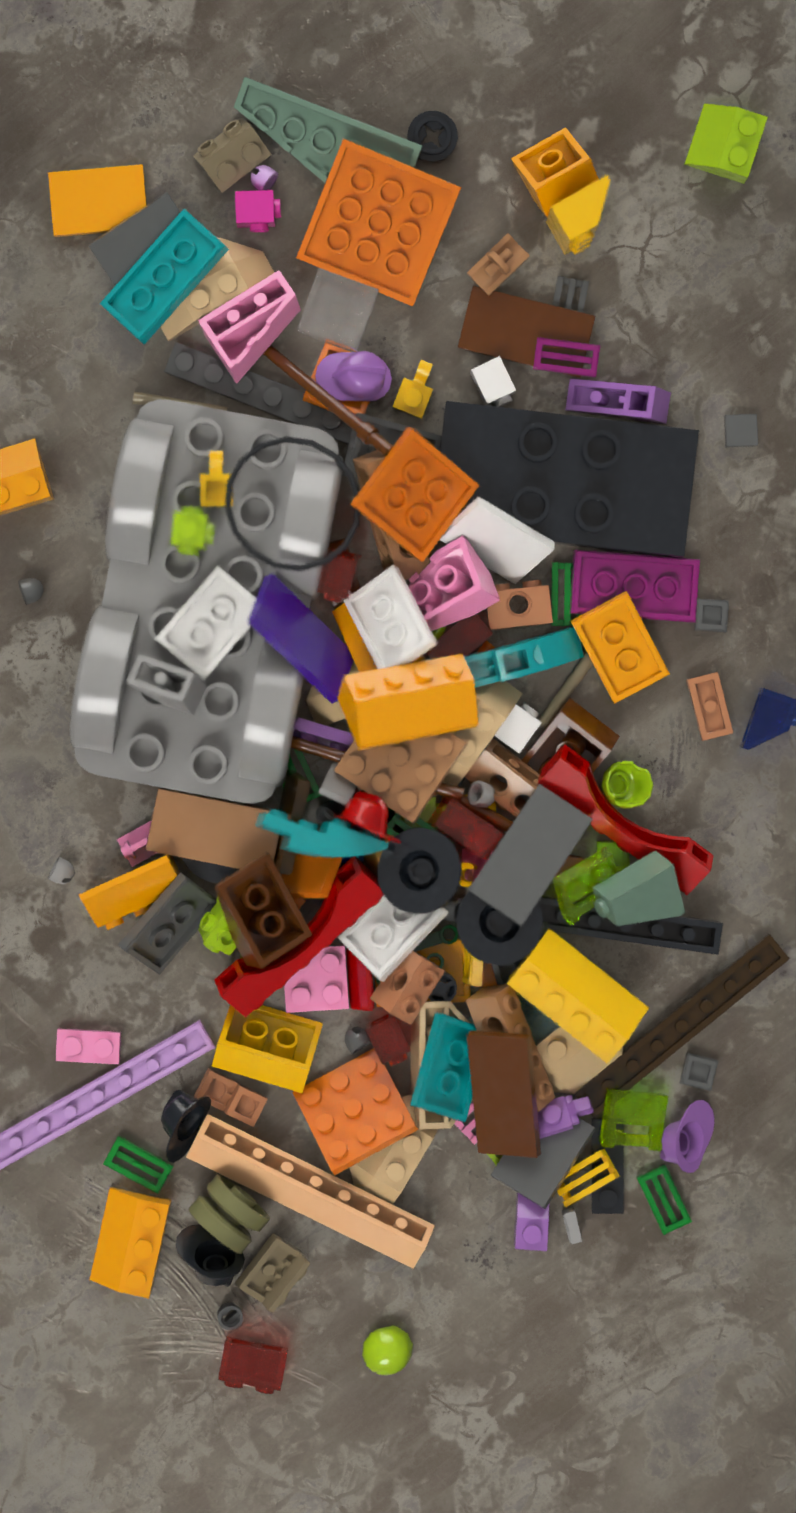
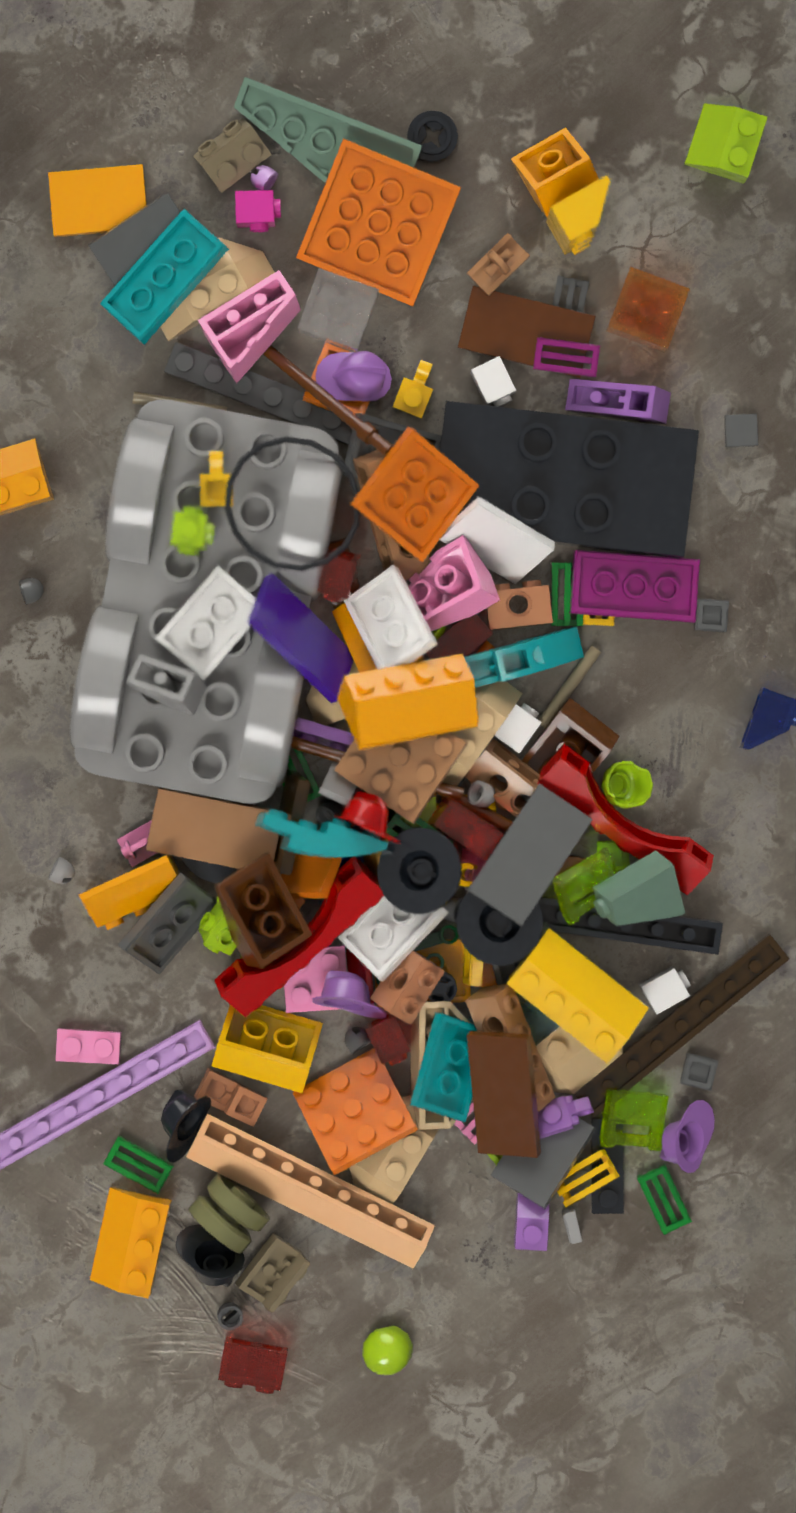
(348, 993): none -> medium lavender piece
(620, 647): light orange tile -> none
(647, 309): none -> clear orange brick
(666, 989): none -> white brick
(709, 706): nougat plate -> none

